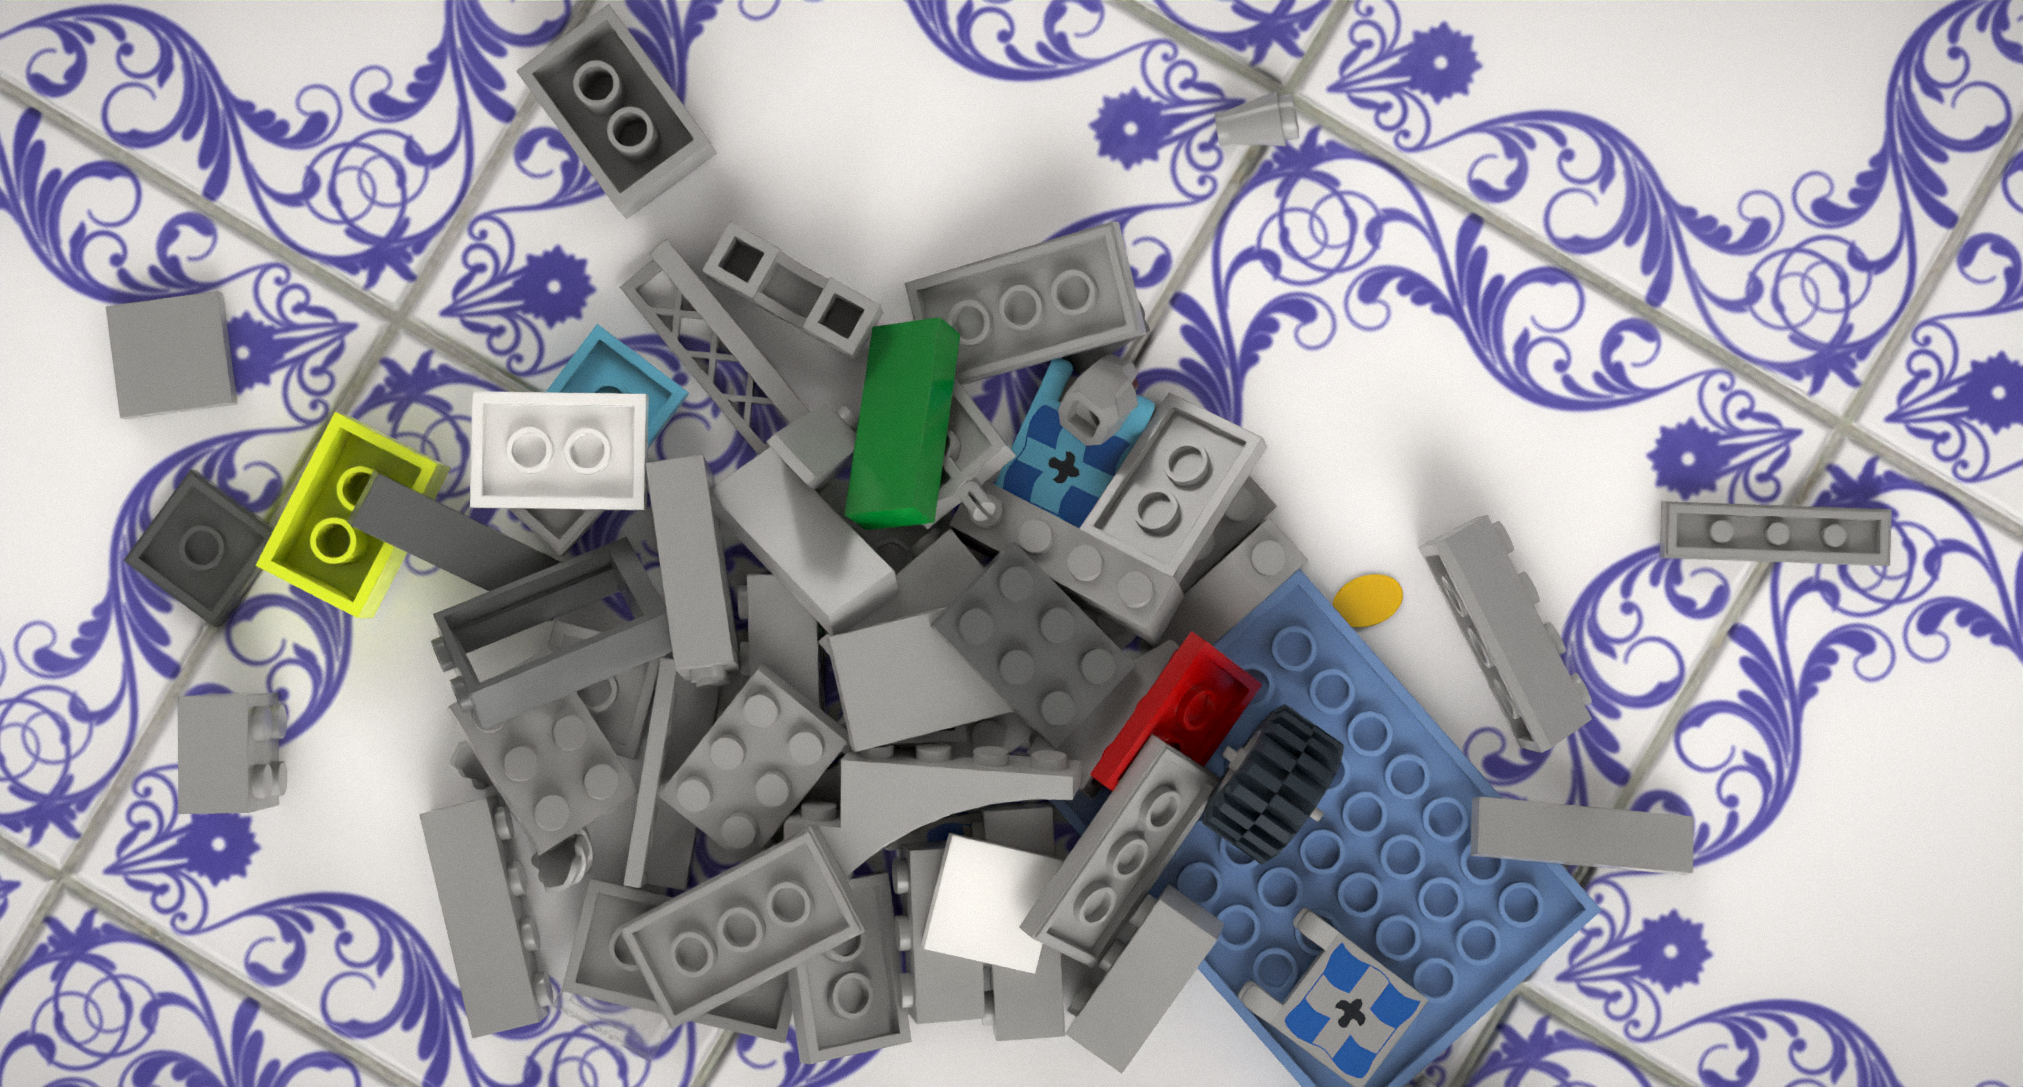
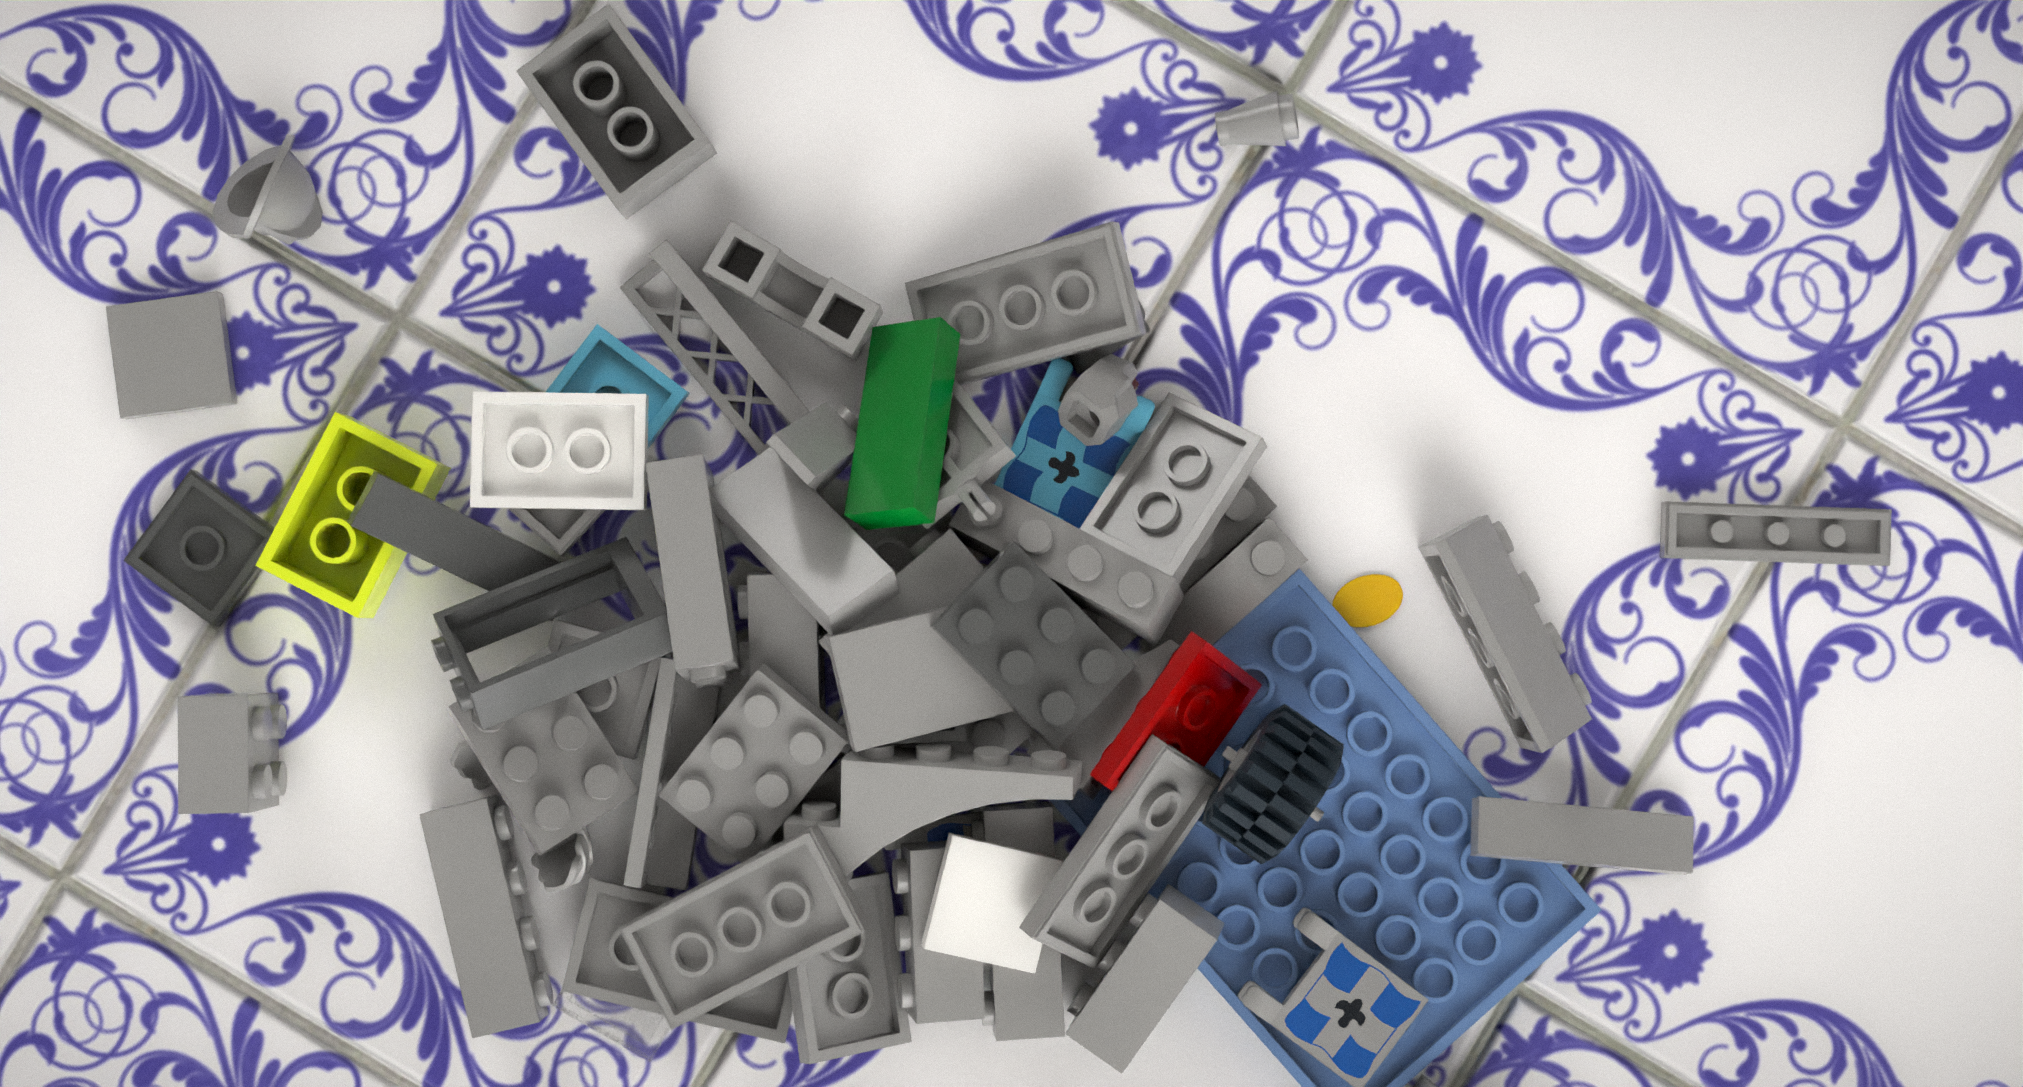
(269, 197): none -> light grey helmet

